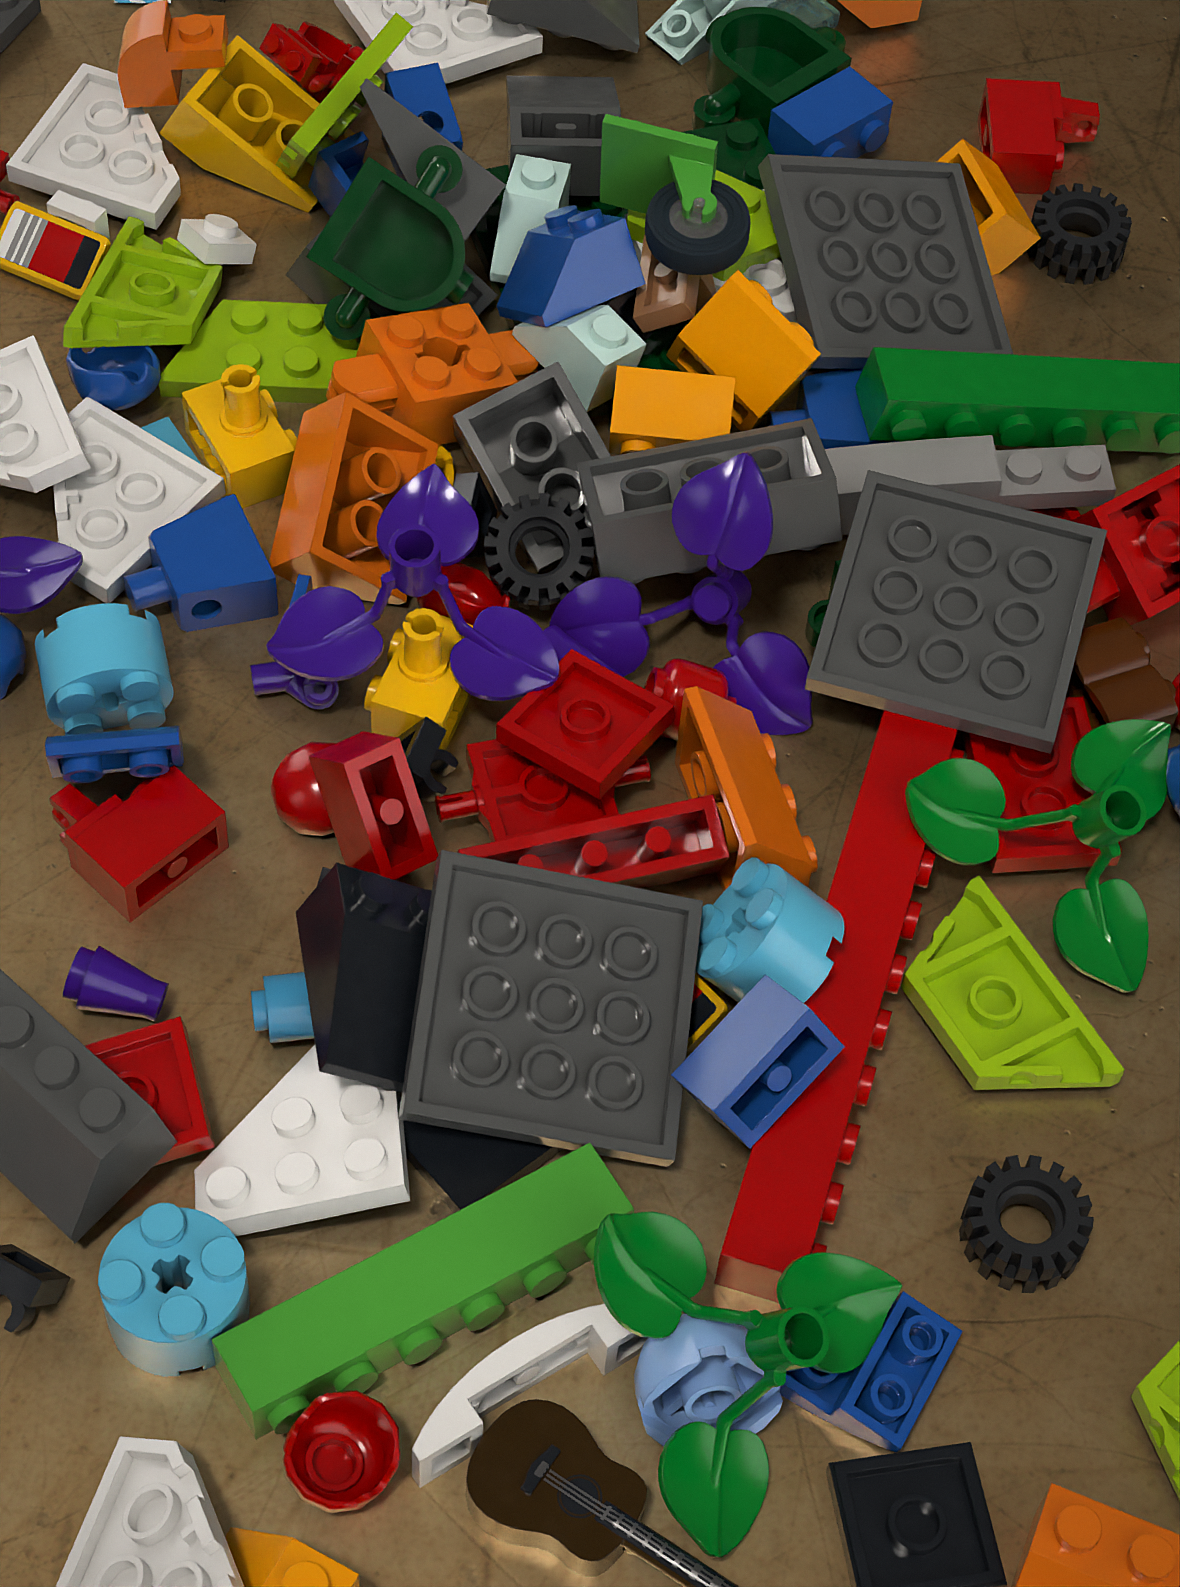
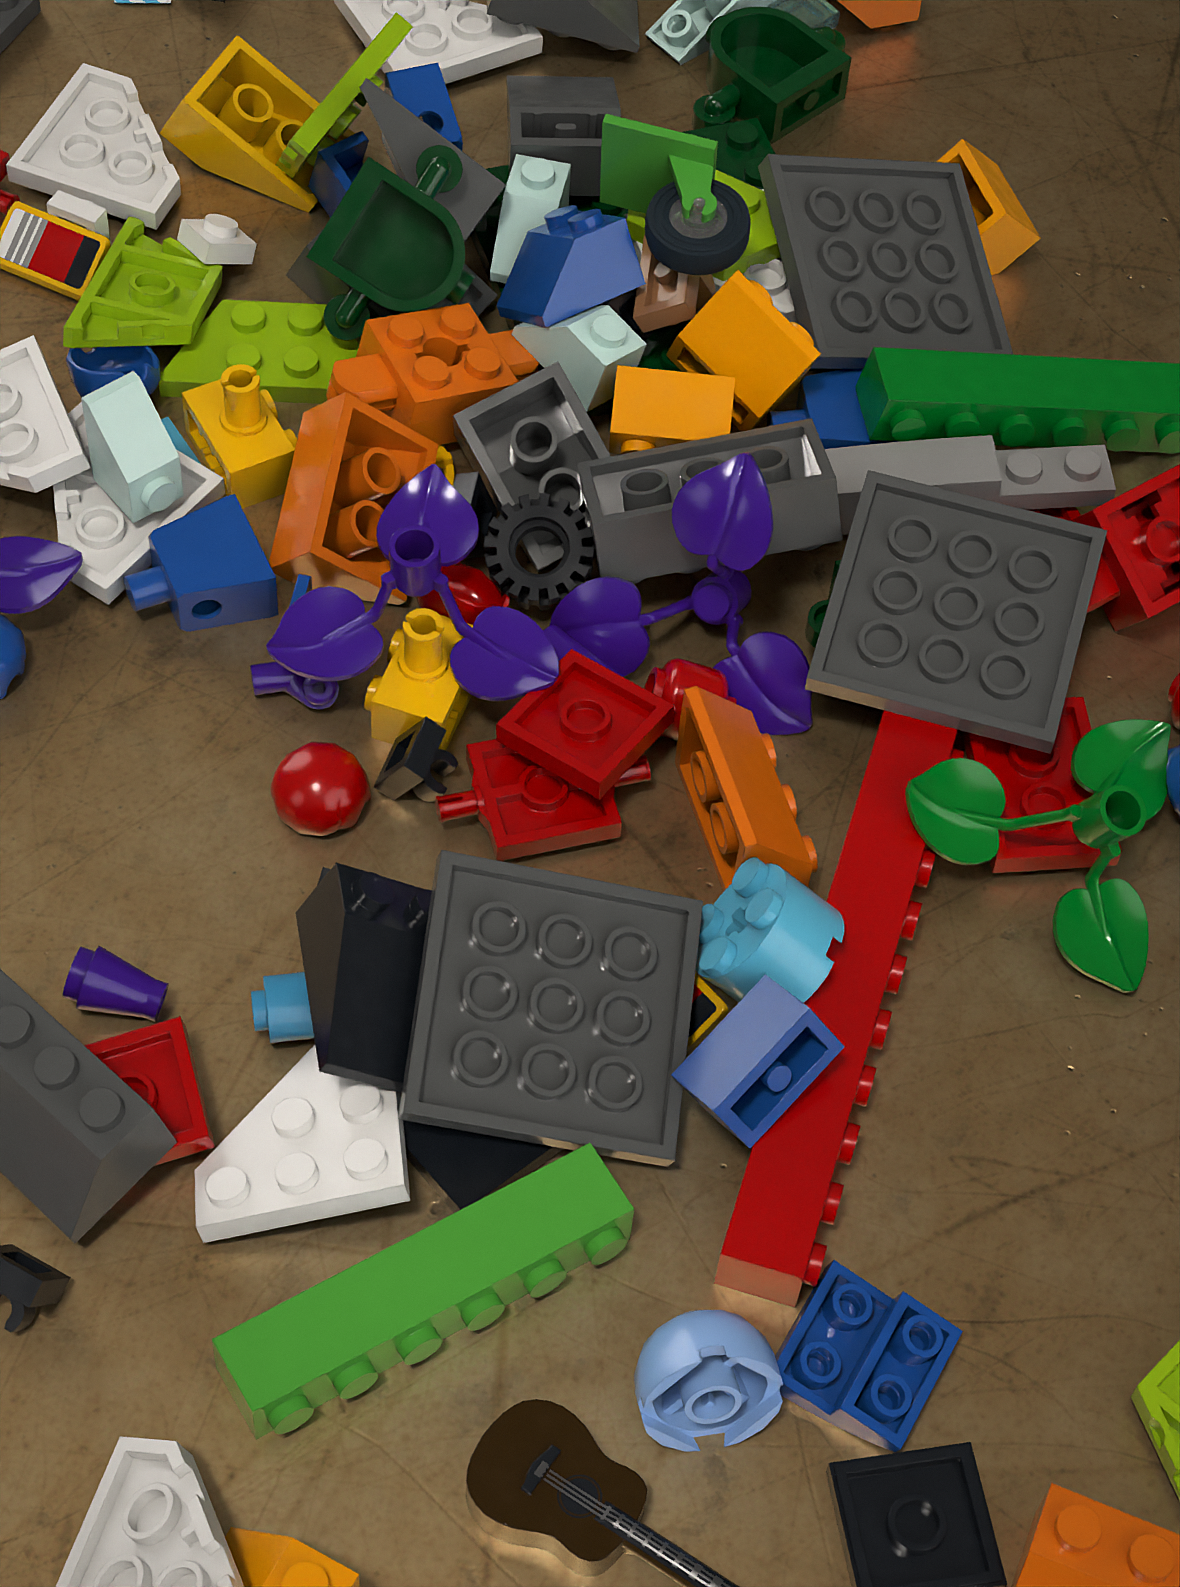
(92, 755): blue slope -> none
(104, 670): medium azure brick -> none
(131, 448): none -> light aqua slope
(143, 845): red hinge -> none
(159, 49): orange brick -> none
(172, 1288): medium azure brick -> none
(309, 56): red piece -> none
(341, 1451): red hair -> none
(374, 805): red brick -> none
(510, 1370): white slope -> none
(626, 848): red brick -> none
(827, 1321): green plant -> none
(832, 119): blue brick -> none
(1002, 1005): lime wing -> none
(1026, 130): red hinge -> none
(1038, 1190): black tyre -> none
(1082, 213): black tyre -> none
(1117, 677): reddish brown brick -> none

